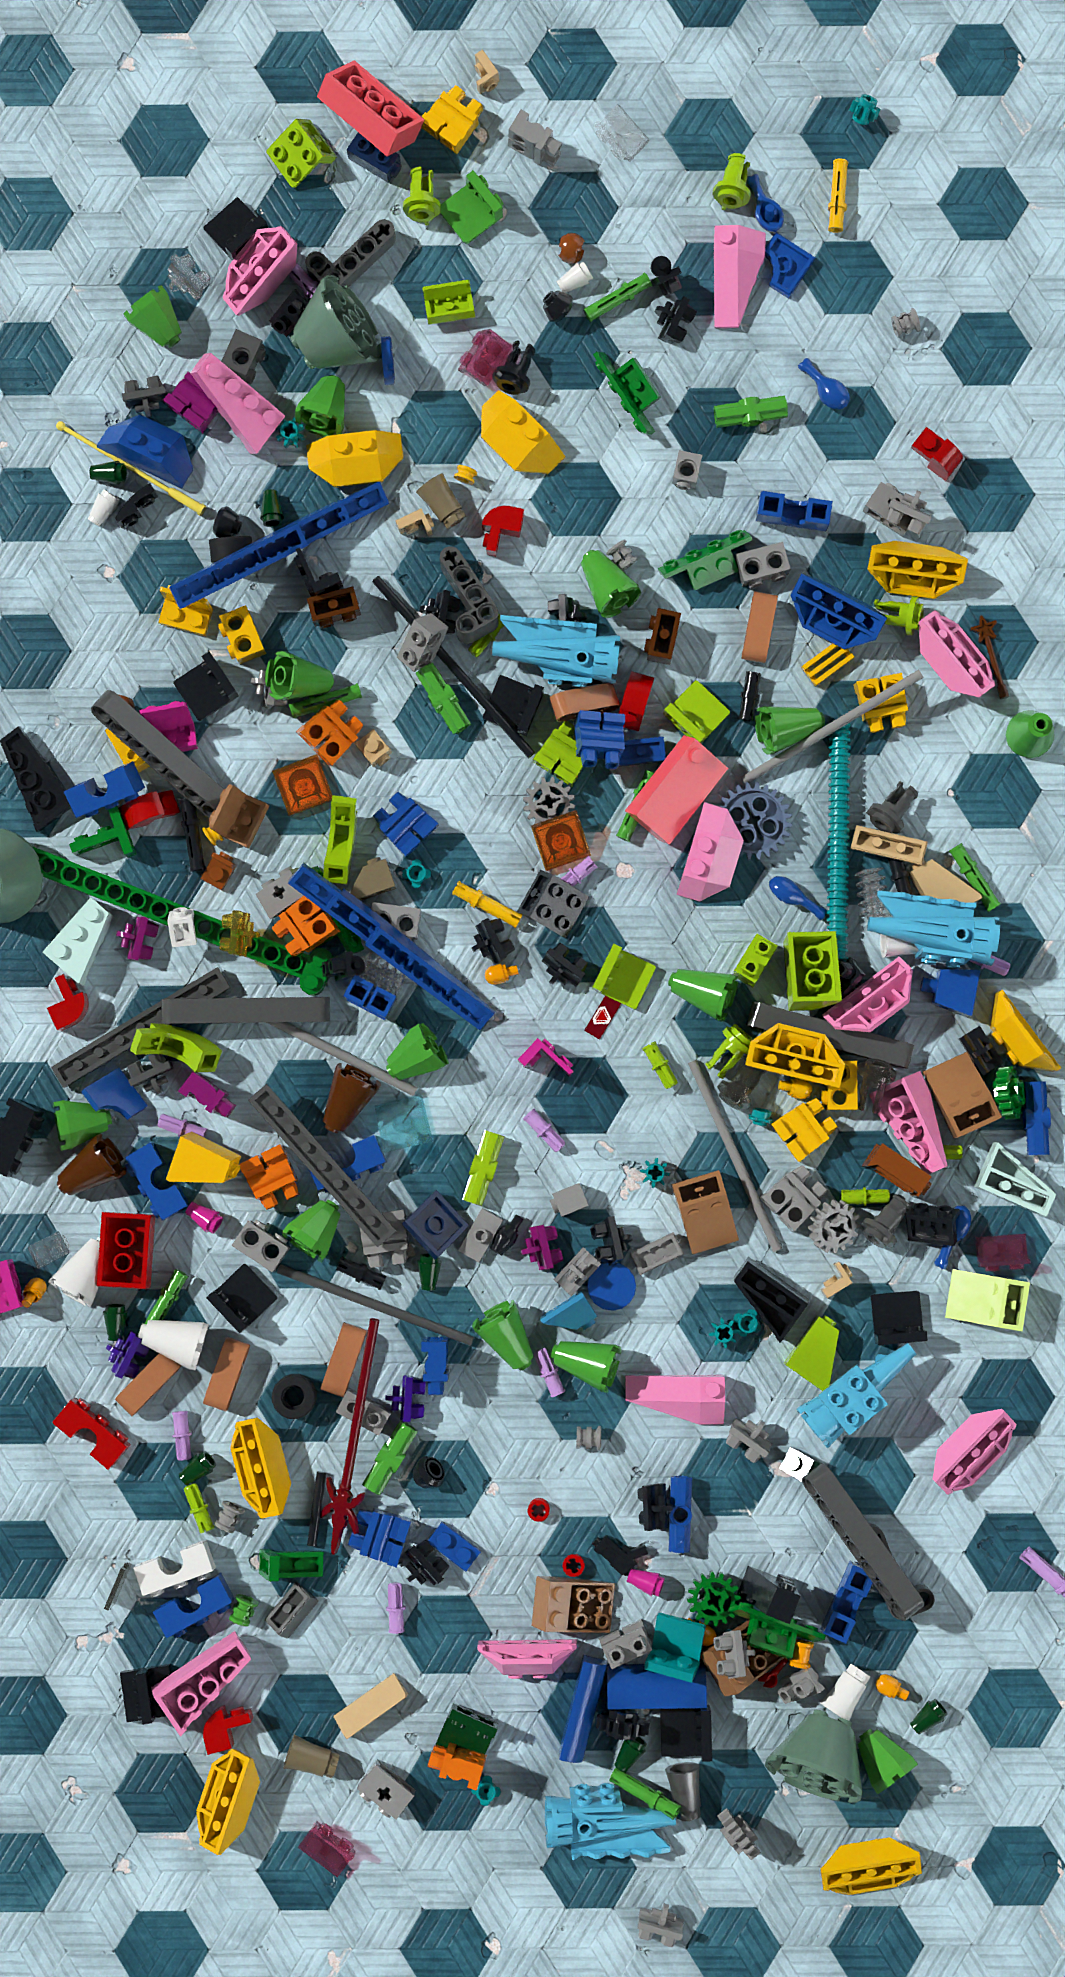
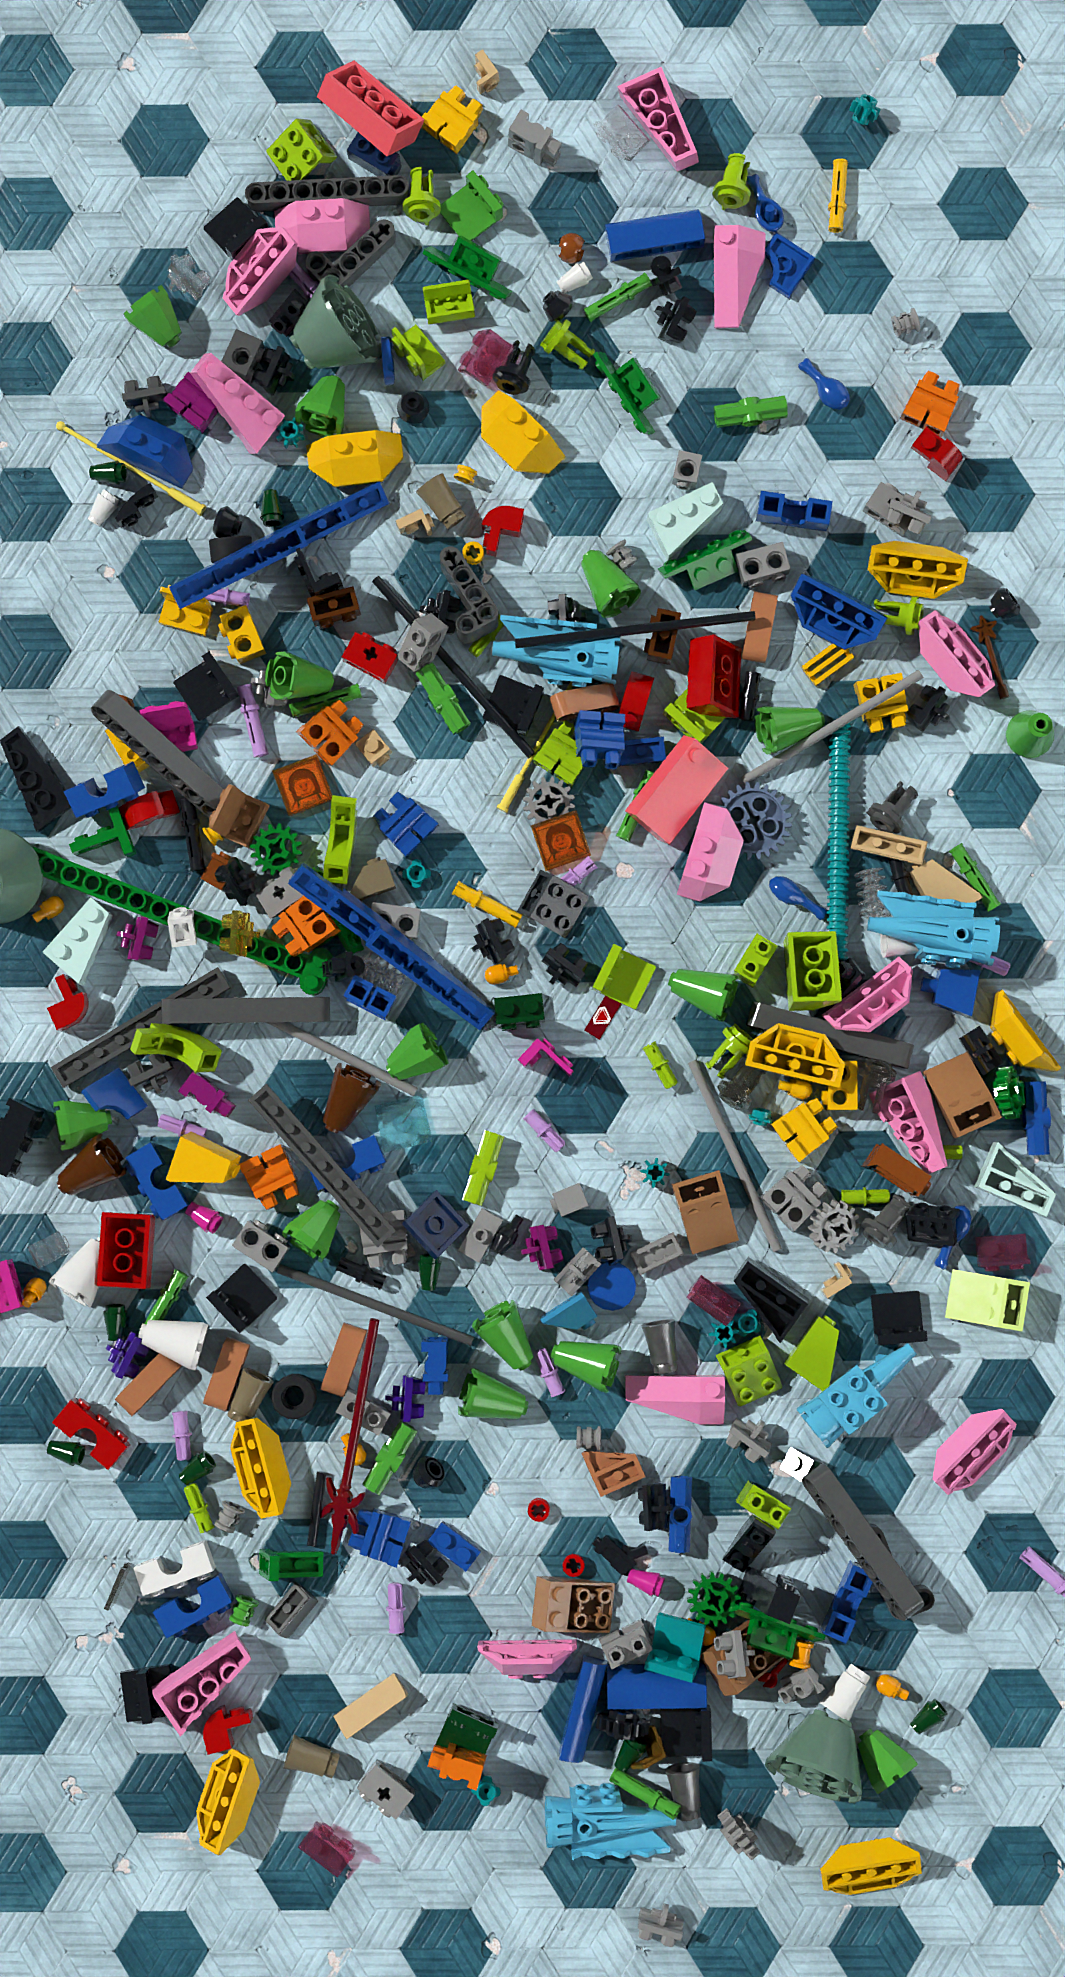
(49, 908): none -> light orange cylinder
(66, 1451): none -> dark green cone
(230, 597): none -> lavender axle
(239, 882): none -> black hips
(249, 1394): none -> dark tan plant
(252, 719): none -> lavender pin
(277, 372): none -> black hips
(282, 840): none -> green gear
(318, 186): none -> dark grey beam
(324, 224): none -> bright pink wedge
(360, 1455): none -> light orange cylinder
(377, 668): none -> red brick
(413, 407): none -> black cone
(418, 351): none -> lime bracket
(472, 263): none -> green bracket
(476, 546): none -> yellow bush
(490, 1398): none -> bright green cone
(519, 778): none -> light yellow piece
(519, 1011): none -> dark green bracket
(559, 337): none -> lime piece
(612, 1470): none -> nougat wing
(635, 629): none -> black piece
(654, 1750): none -> pearl gold bracket
(655, 235): none -> blue brick
(658, 113): none -> bright pink wedge
(661, 1344): none -> flat silver plant
(683, 518): none -> light aqua wedge
(713, 1300): none -> clear pink bracket
(714, 677): none -> red slope
(749, 1371): none -> lime bracket
(749, 1543): none -> black slope
(763, 1504): none -> lime hips
(933, 401): none -> orange hips
(933, 710): none -> black hips
(1004, 604): none -> black cone

